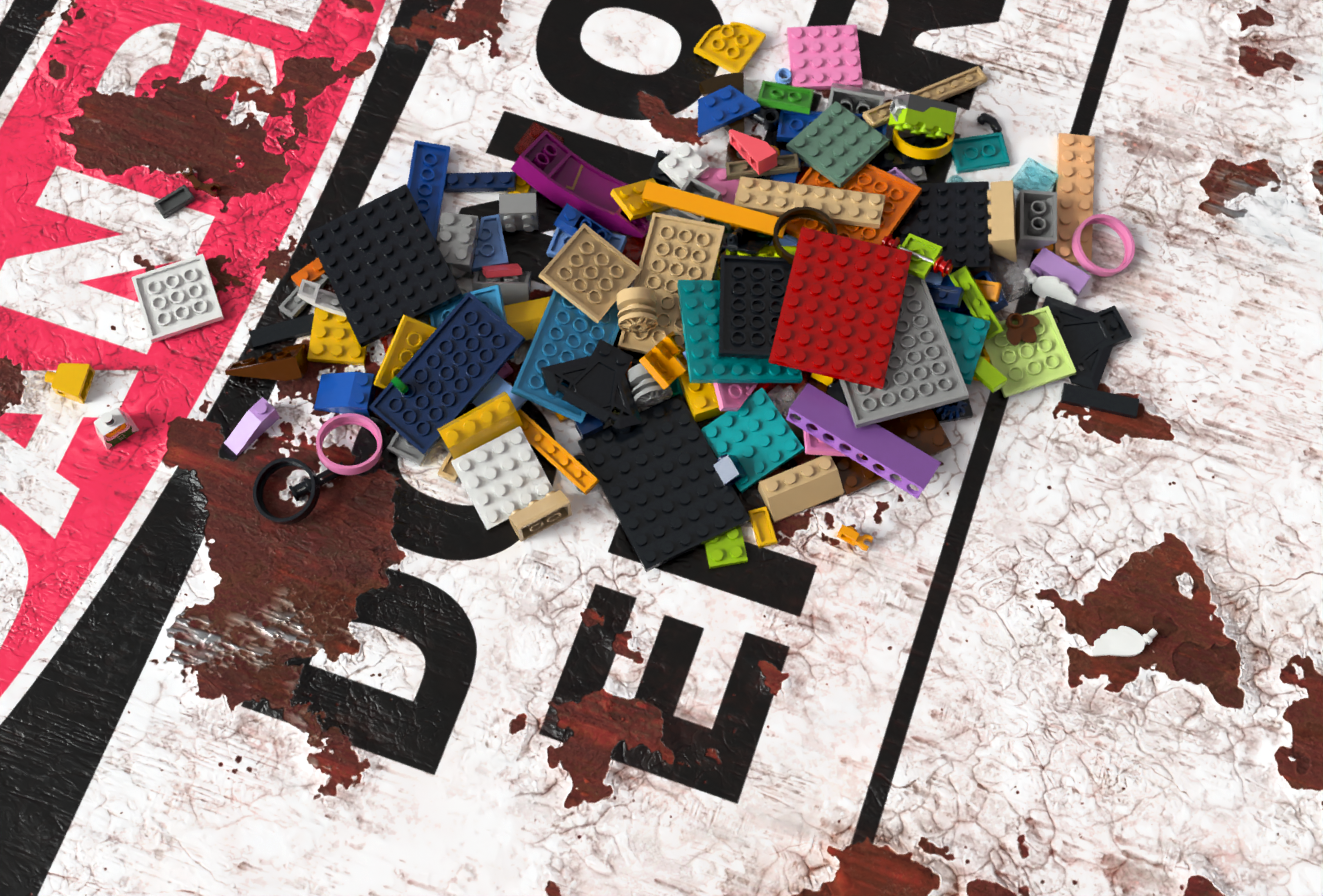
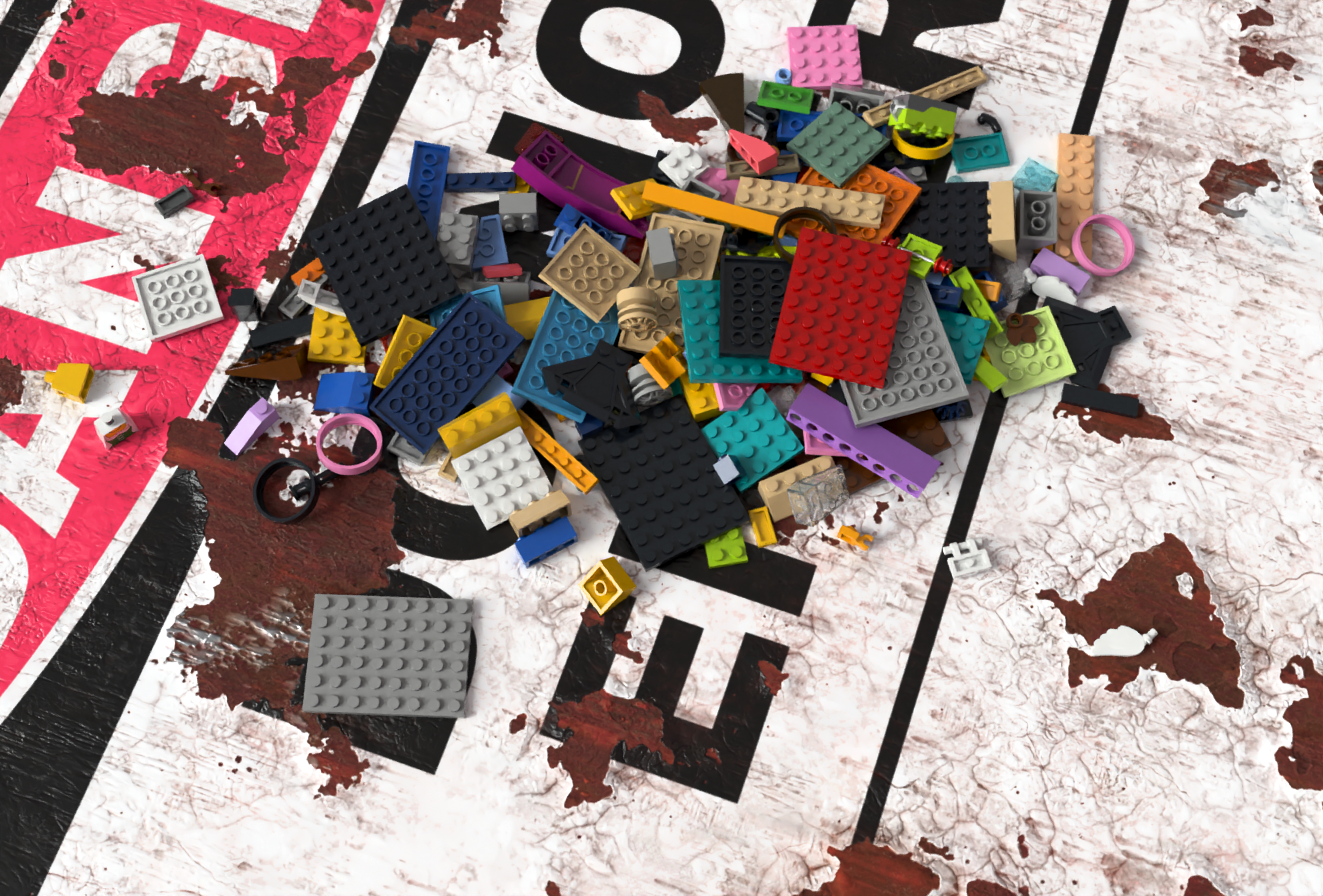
(245, 304): none -> black brick
(388, 656): none -> light grey plate
(399, 385): green tile -> none
(545, 541): none -> blue brick
(607, 585): none -> yellow slope
(662, 253): none -> light grey brick
(723, 108): blue wing -> none
(730, 45): yellow plate -> none
(818, 495): none -> clear slope
(967, 563): none -> white plate

